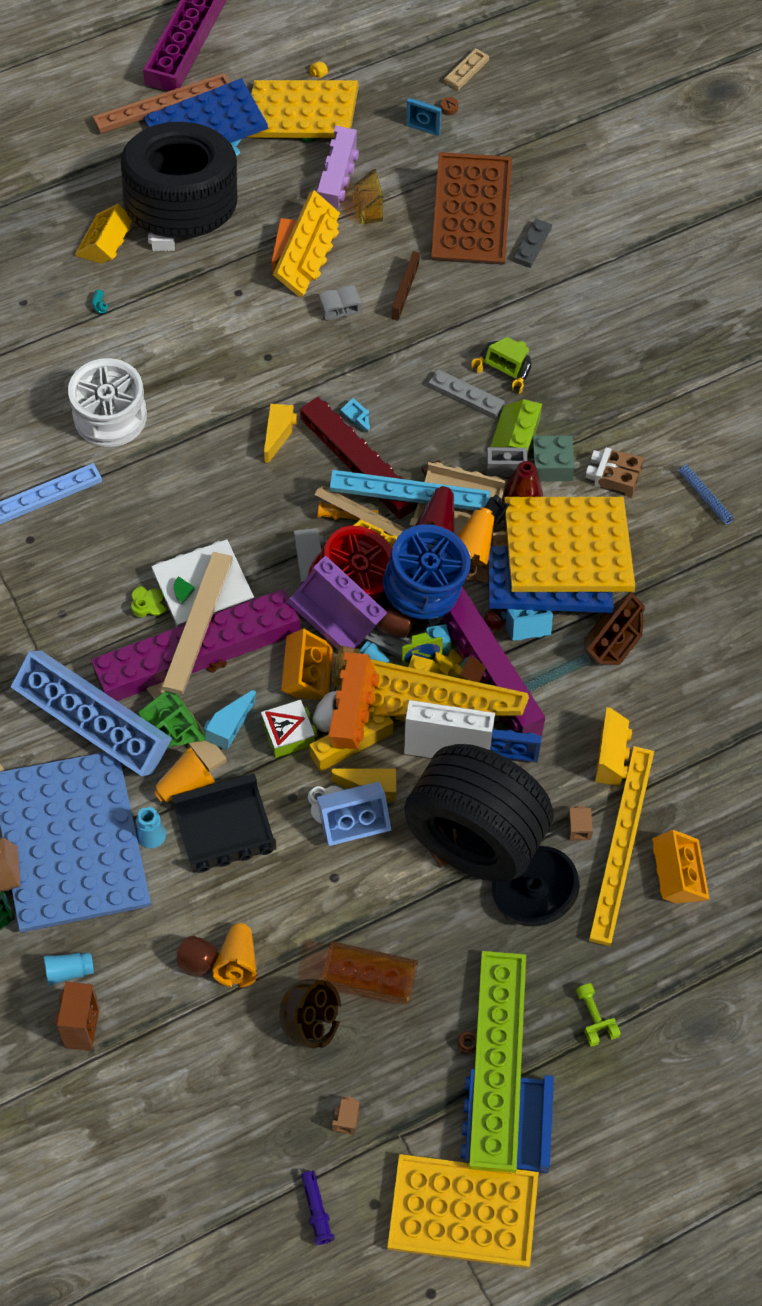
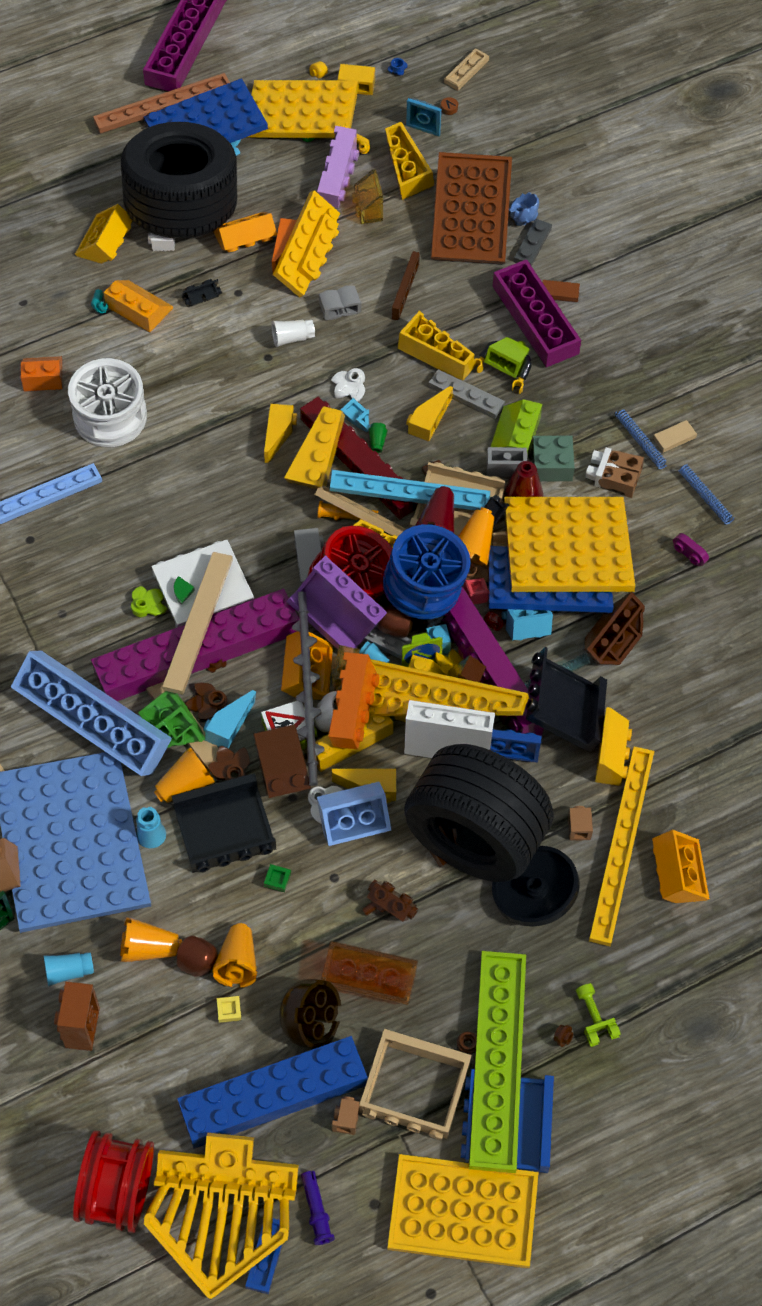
(41, 373): none -> orange slope
(113, 1181): none -> red wheel
(136, 304): none -> light orange slope
(147, 942): none -> light orange cone
(194, 294): none -> black hinge
(204, 701): none -> reddish brown plate
(225, 1170): none -> yellow plate
(229, 762): none -> reddish brown plate
(229, 1009): none -> light yellow plate
(246, 231): none -> light orange slope
(262, 1274): none -> blue plate
(273, 1091): none -> blue brick
(277, 878): none -> green plate
(281, 761): none -> reddish brown slope
(292, 331): none -> white plant
(306, 696): none -> flat silver plant
(318, 450): none -> yellow wedge
(349, 386): none -> white plate
(364, 75): none -> yellow brick
(364, 144): none -> yellow arm
(377, 436): none -> green cone
(387, 899): none -> reddish brown brick
(397, 66): none -> blue plate
(409, 164): none -> yellow wedge
(426, 1050): none -> tan window
(429, 414): none -> yellow slope
(431, 345): none -> yellow wedge
(477, 590): none -> coral slope
(524, 209): none -> medium blue hair
(536, 313): none -> magenta brick
(562, 290): none -> dark orange tile
(563, 1035): none -> reddish brown plate
(566, 702): none -> black panel
(631, 431): none -> medium blue piece
(674, 436): none -> tan tile
(690, 549): none -> magenta plate

